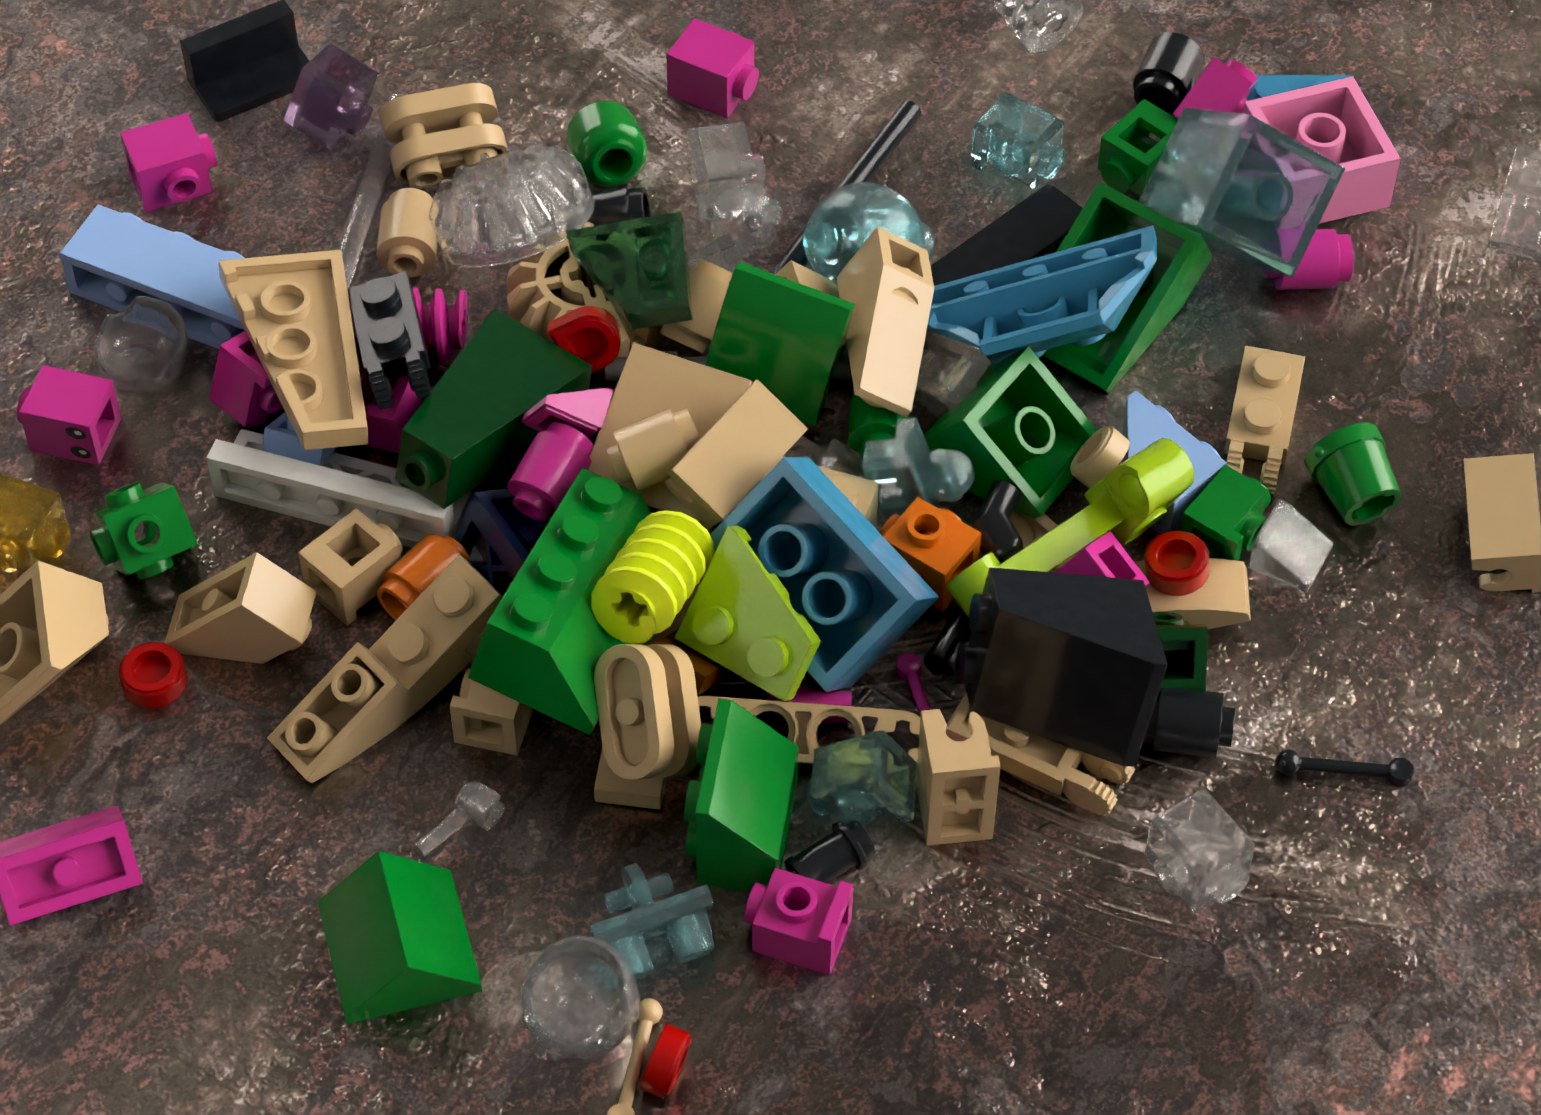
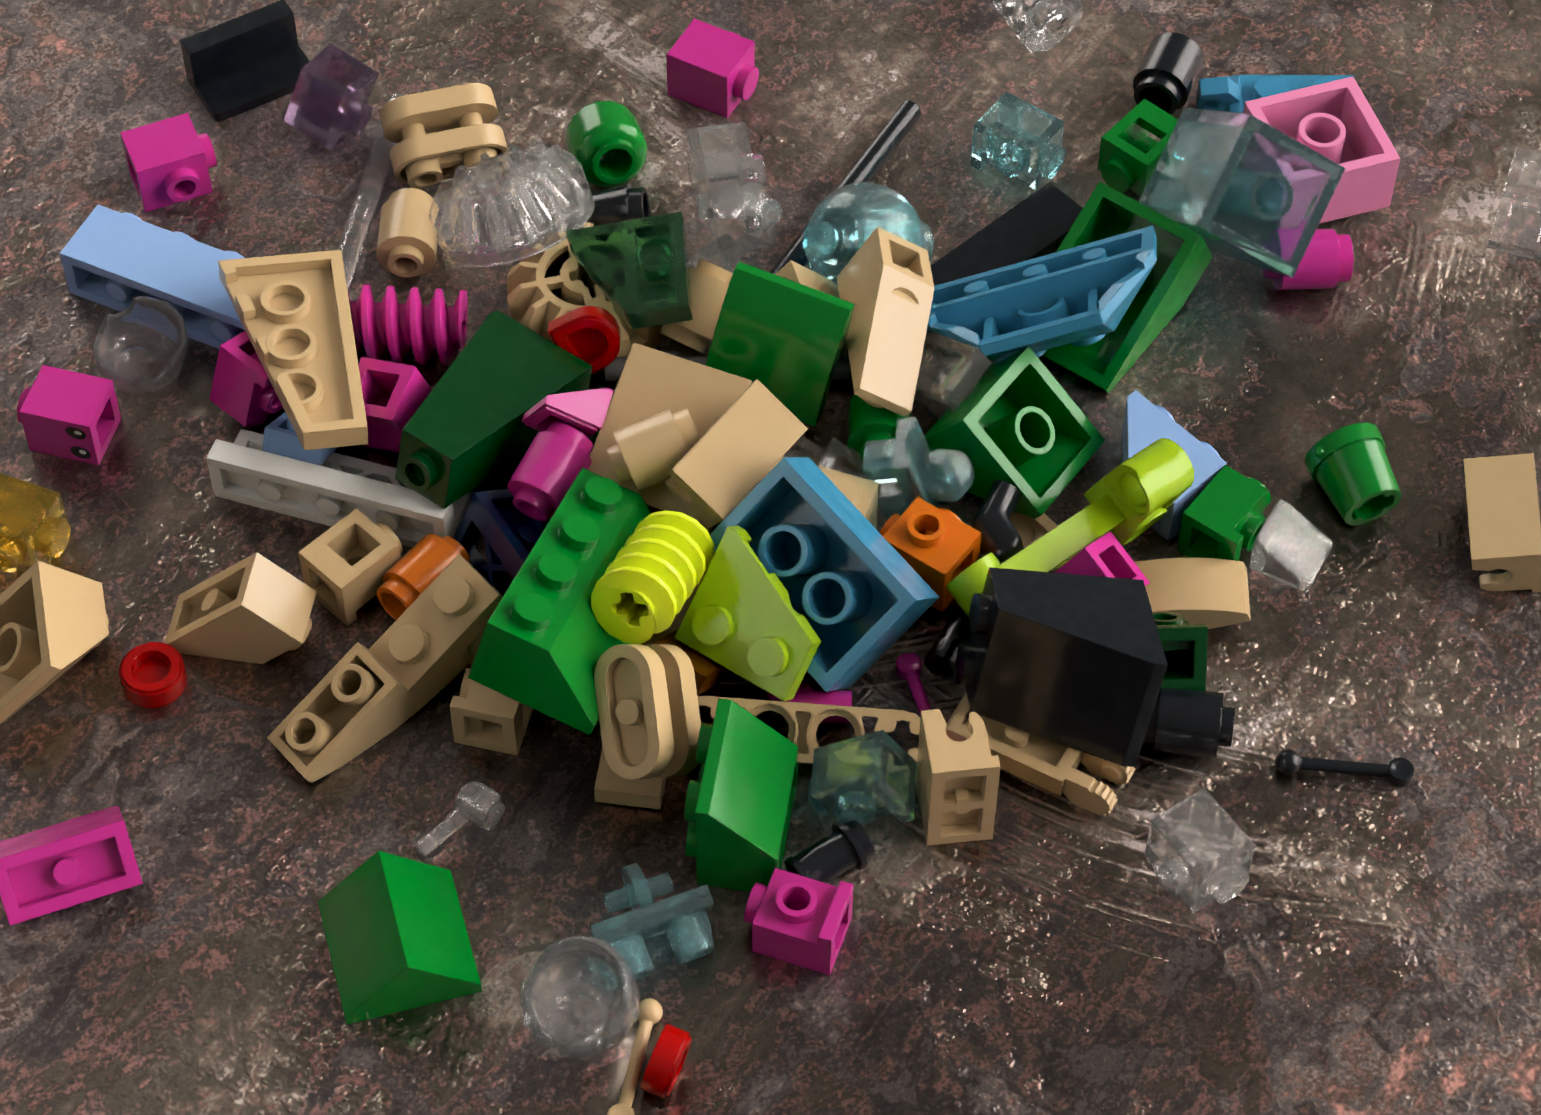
(163, 535): green brick -> none
(390, 336): black hinge -> none
(1099, 455): tan tile -> none
(1177, 563): red tile -> none
(1220, 88): dark pink brick -> none
(1264, 411): tan hinge -> none

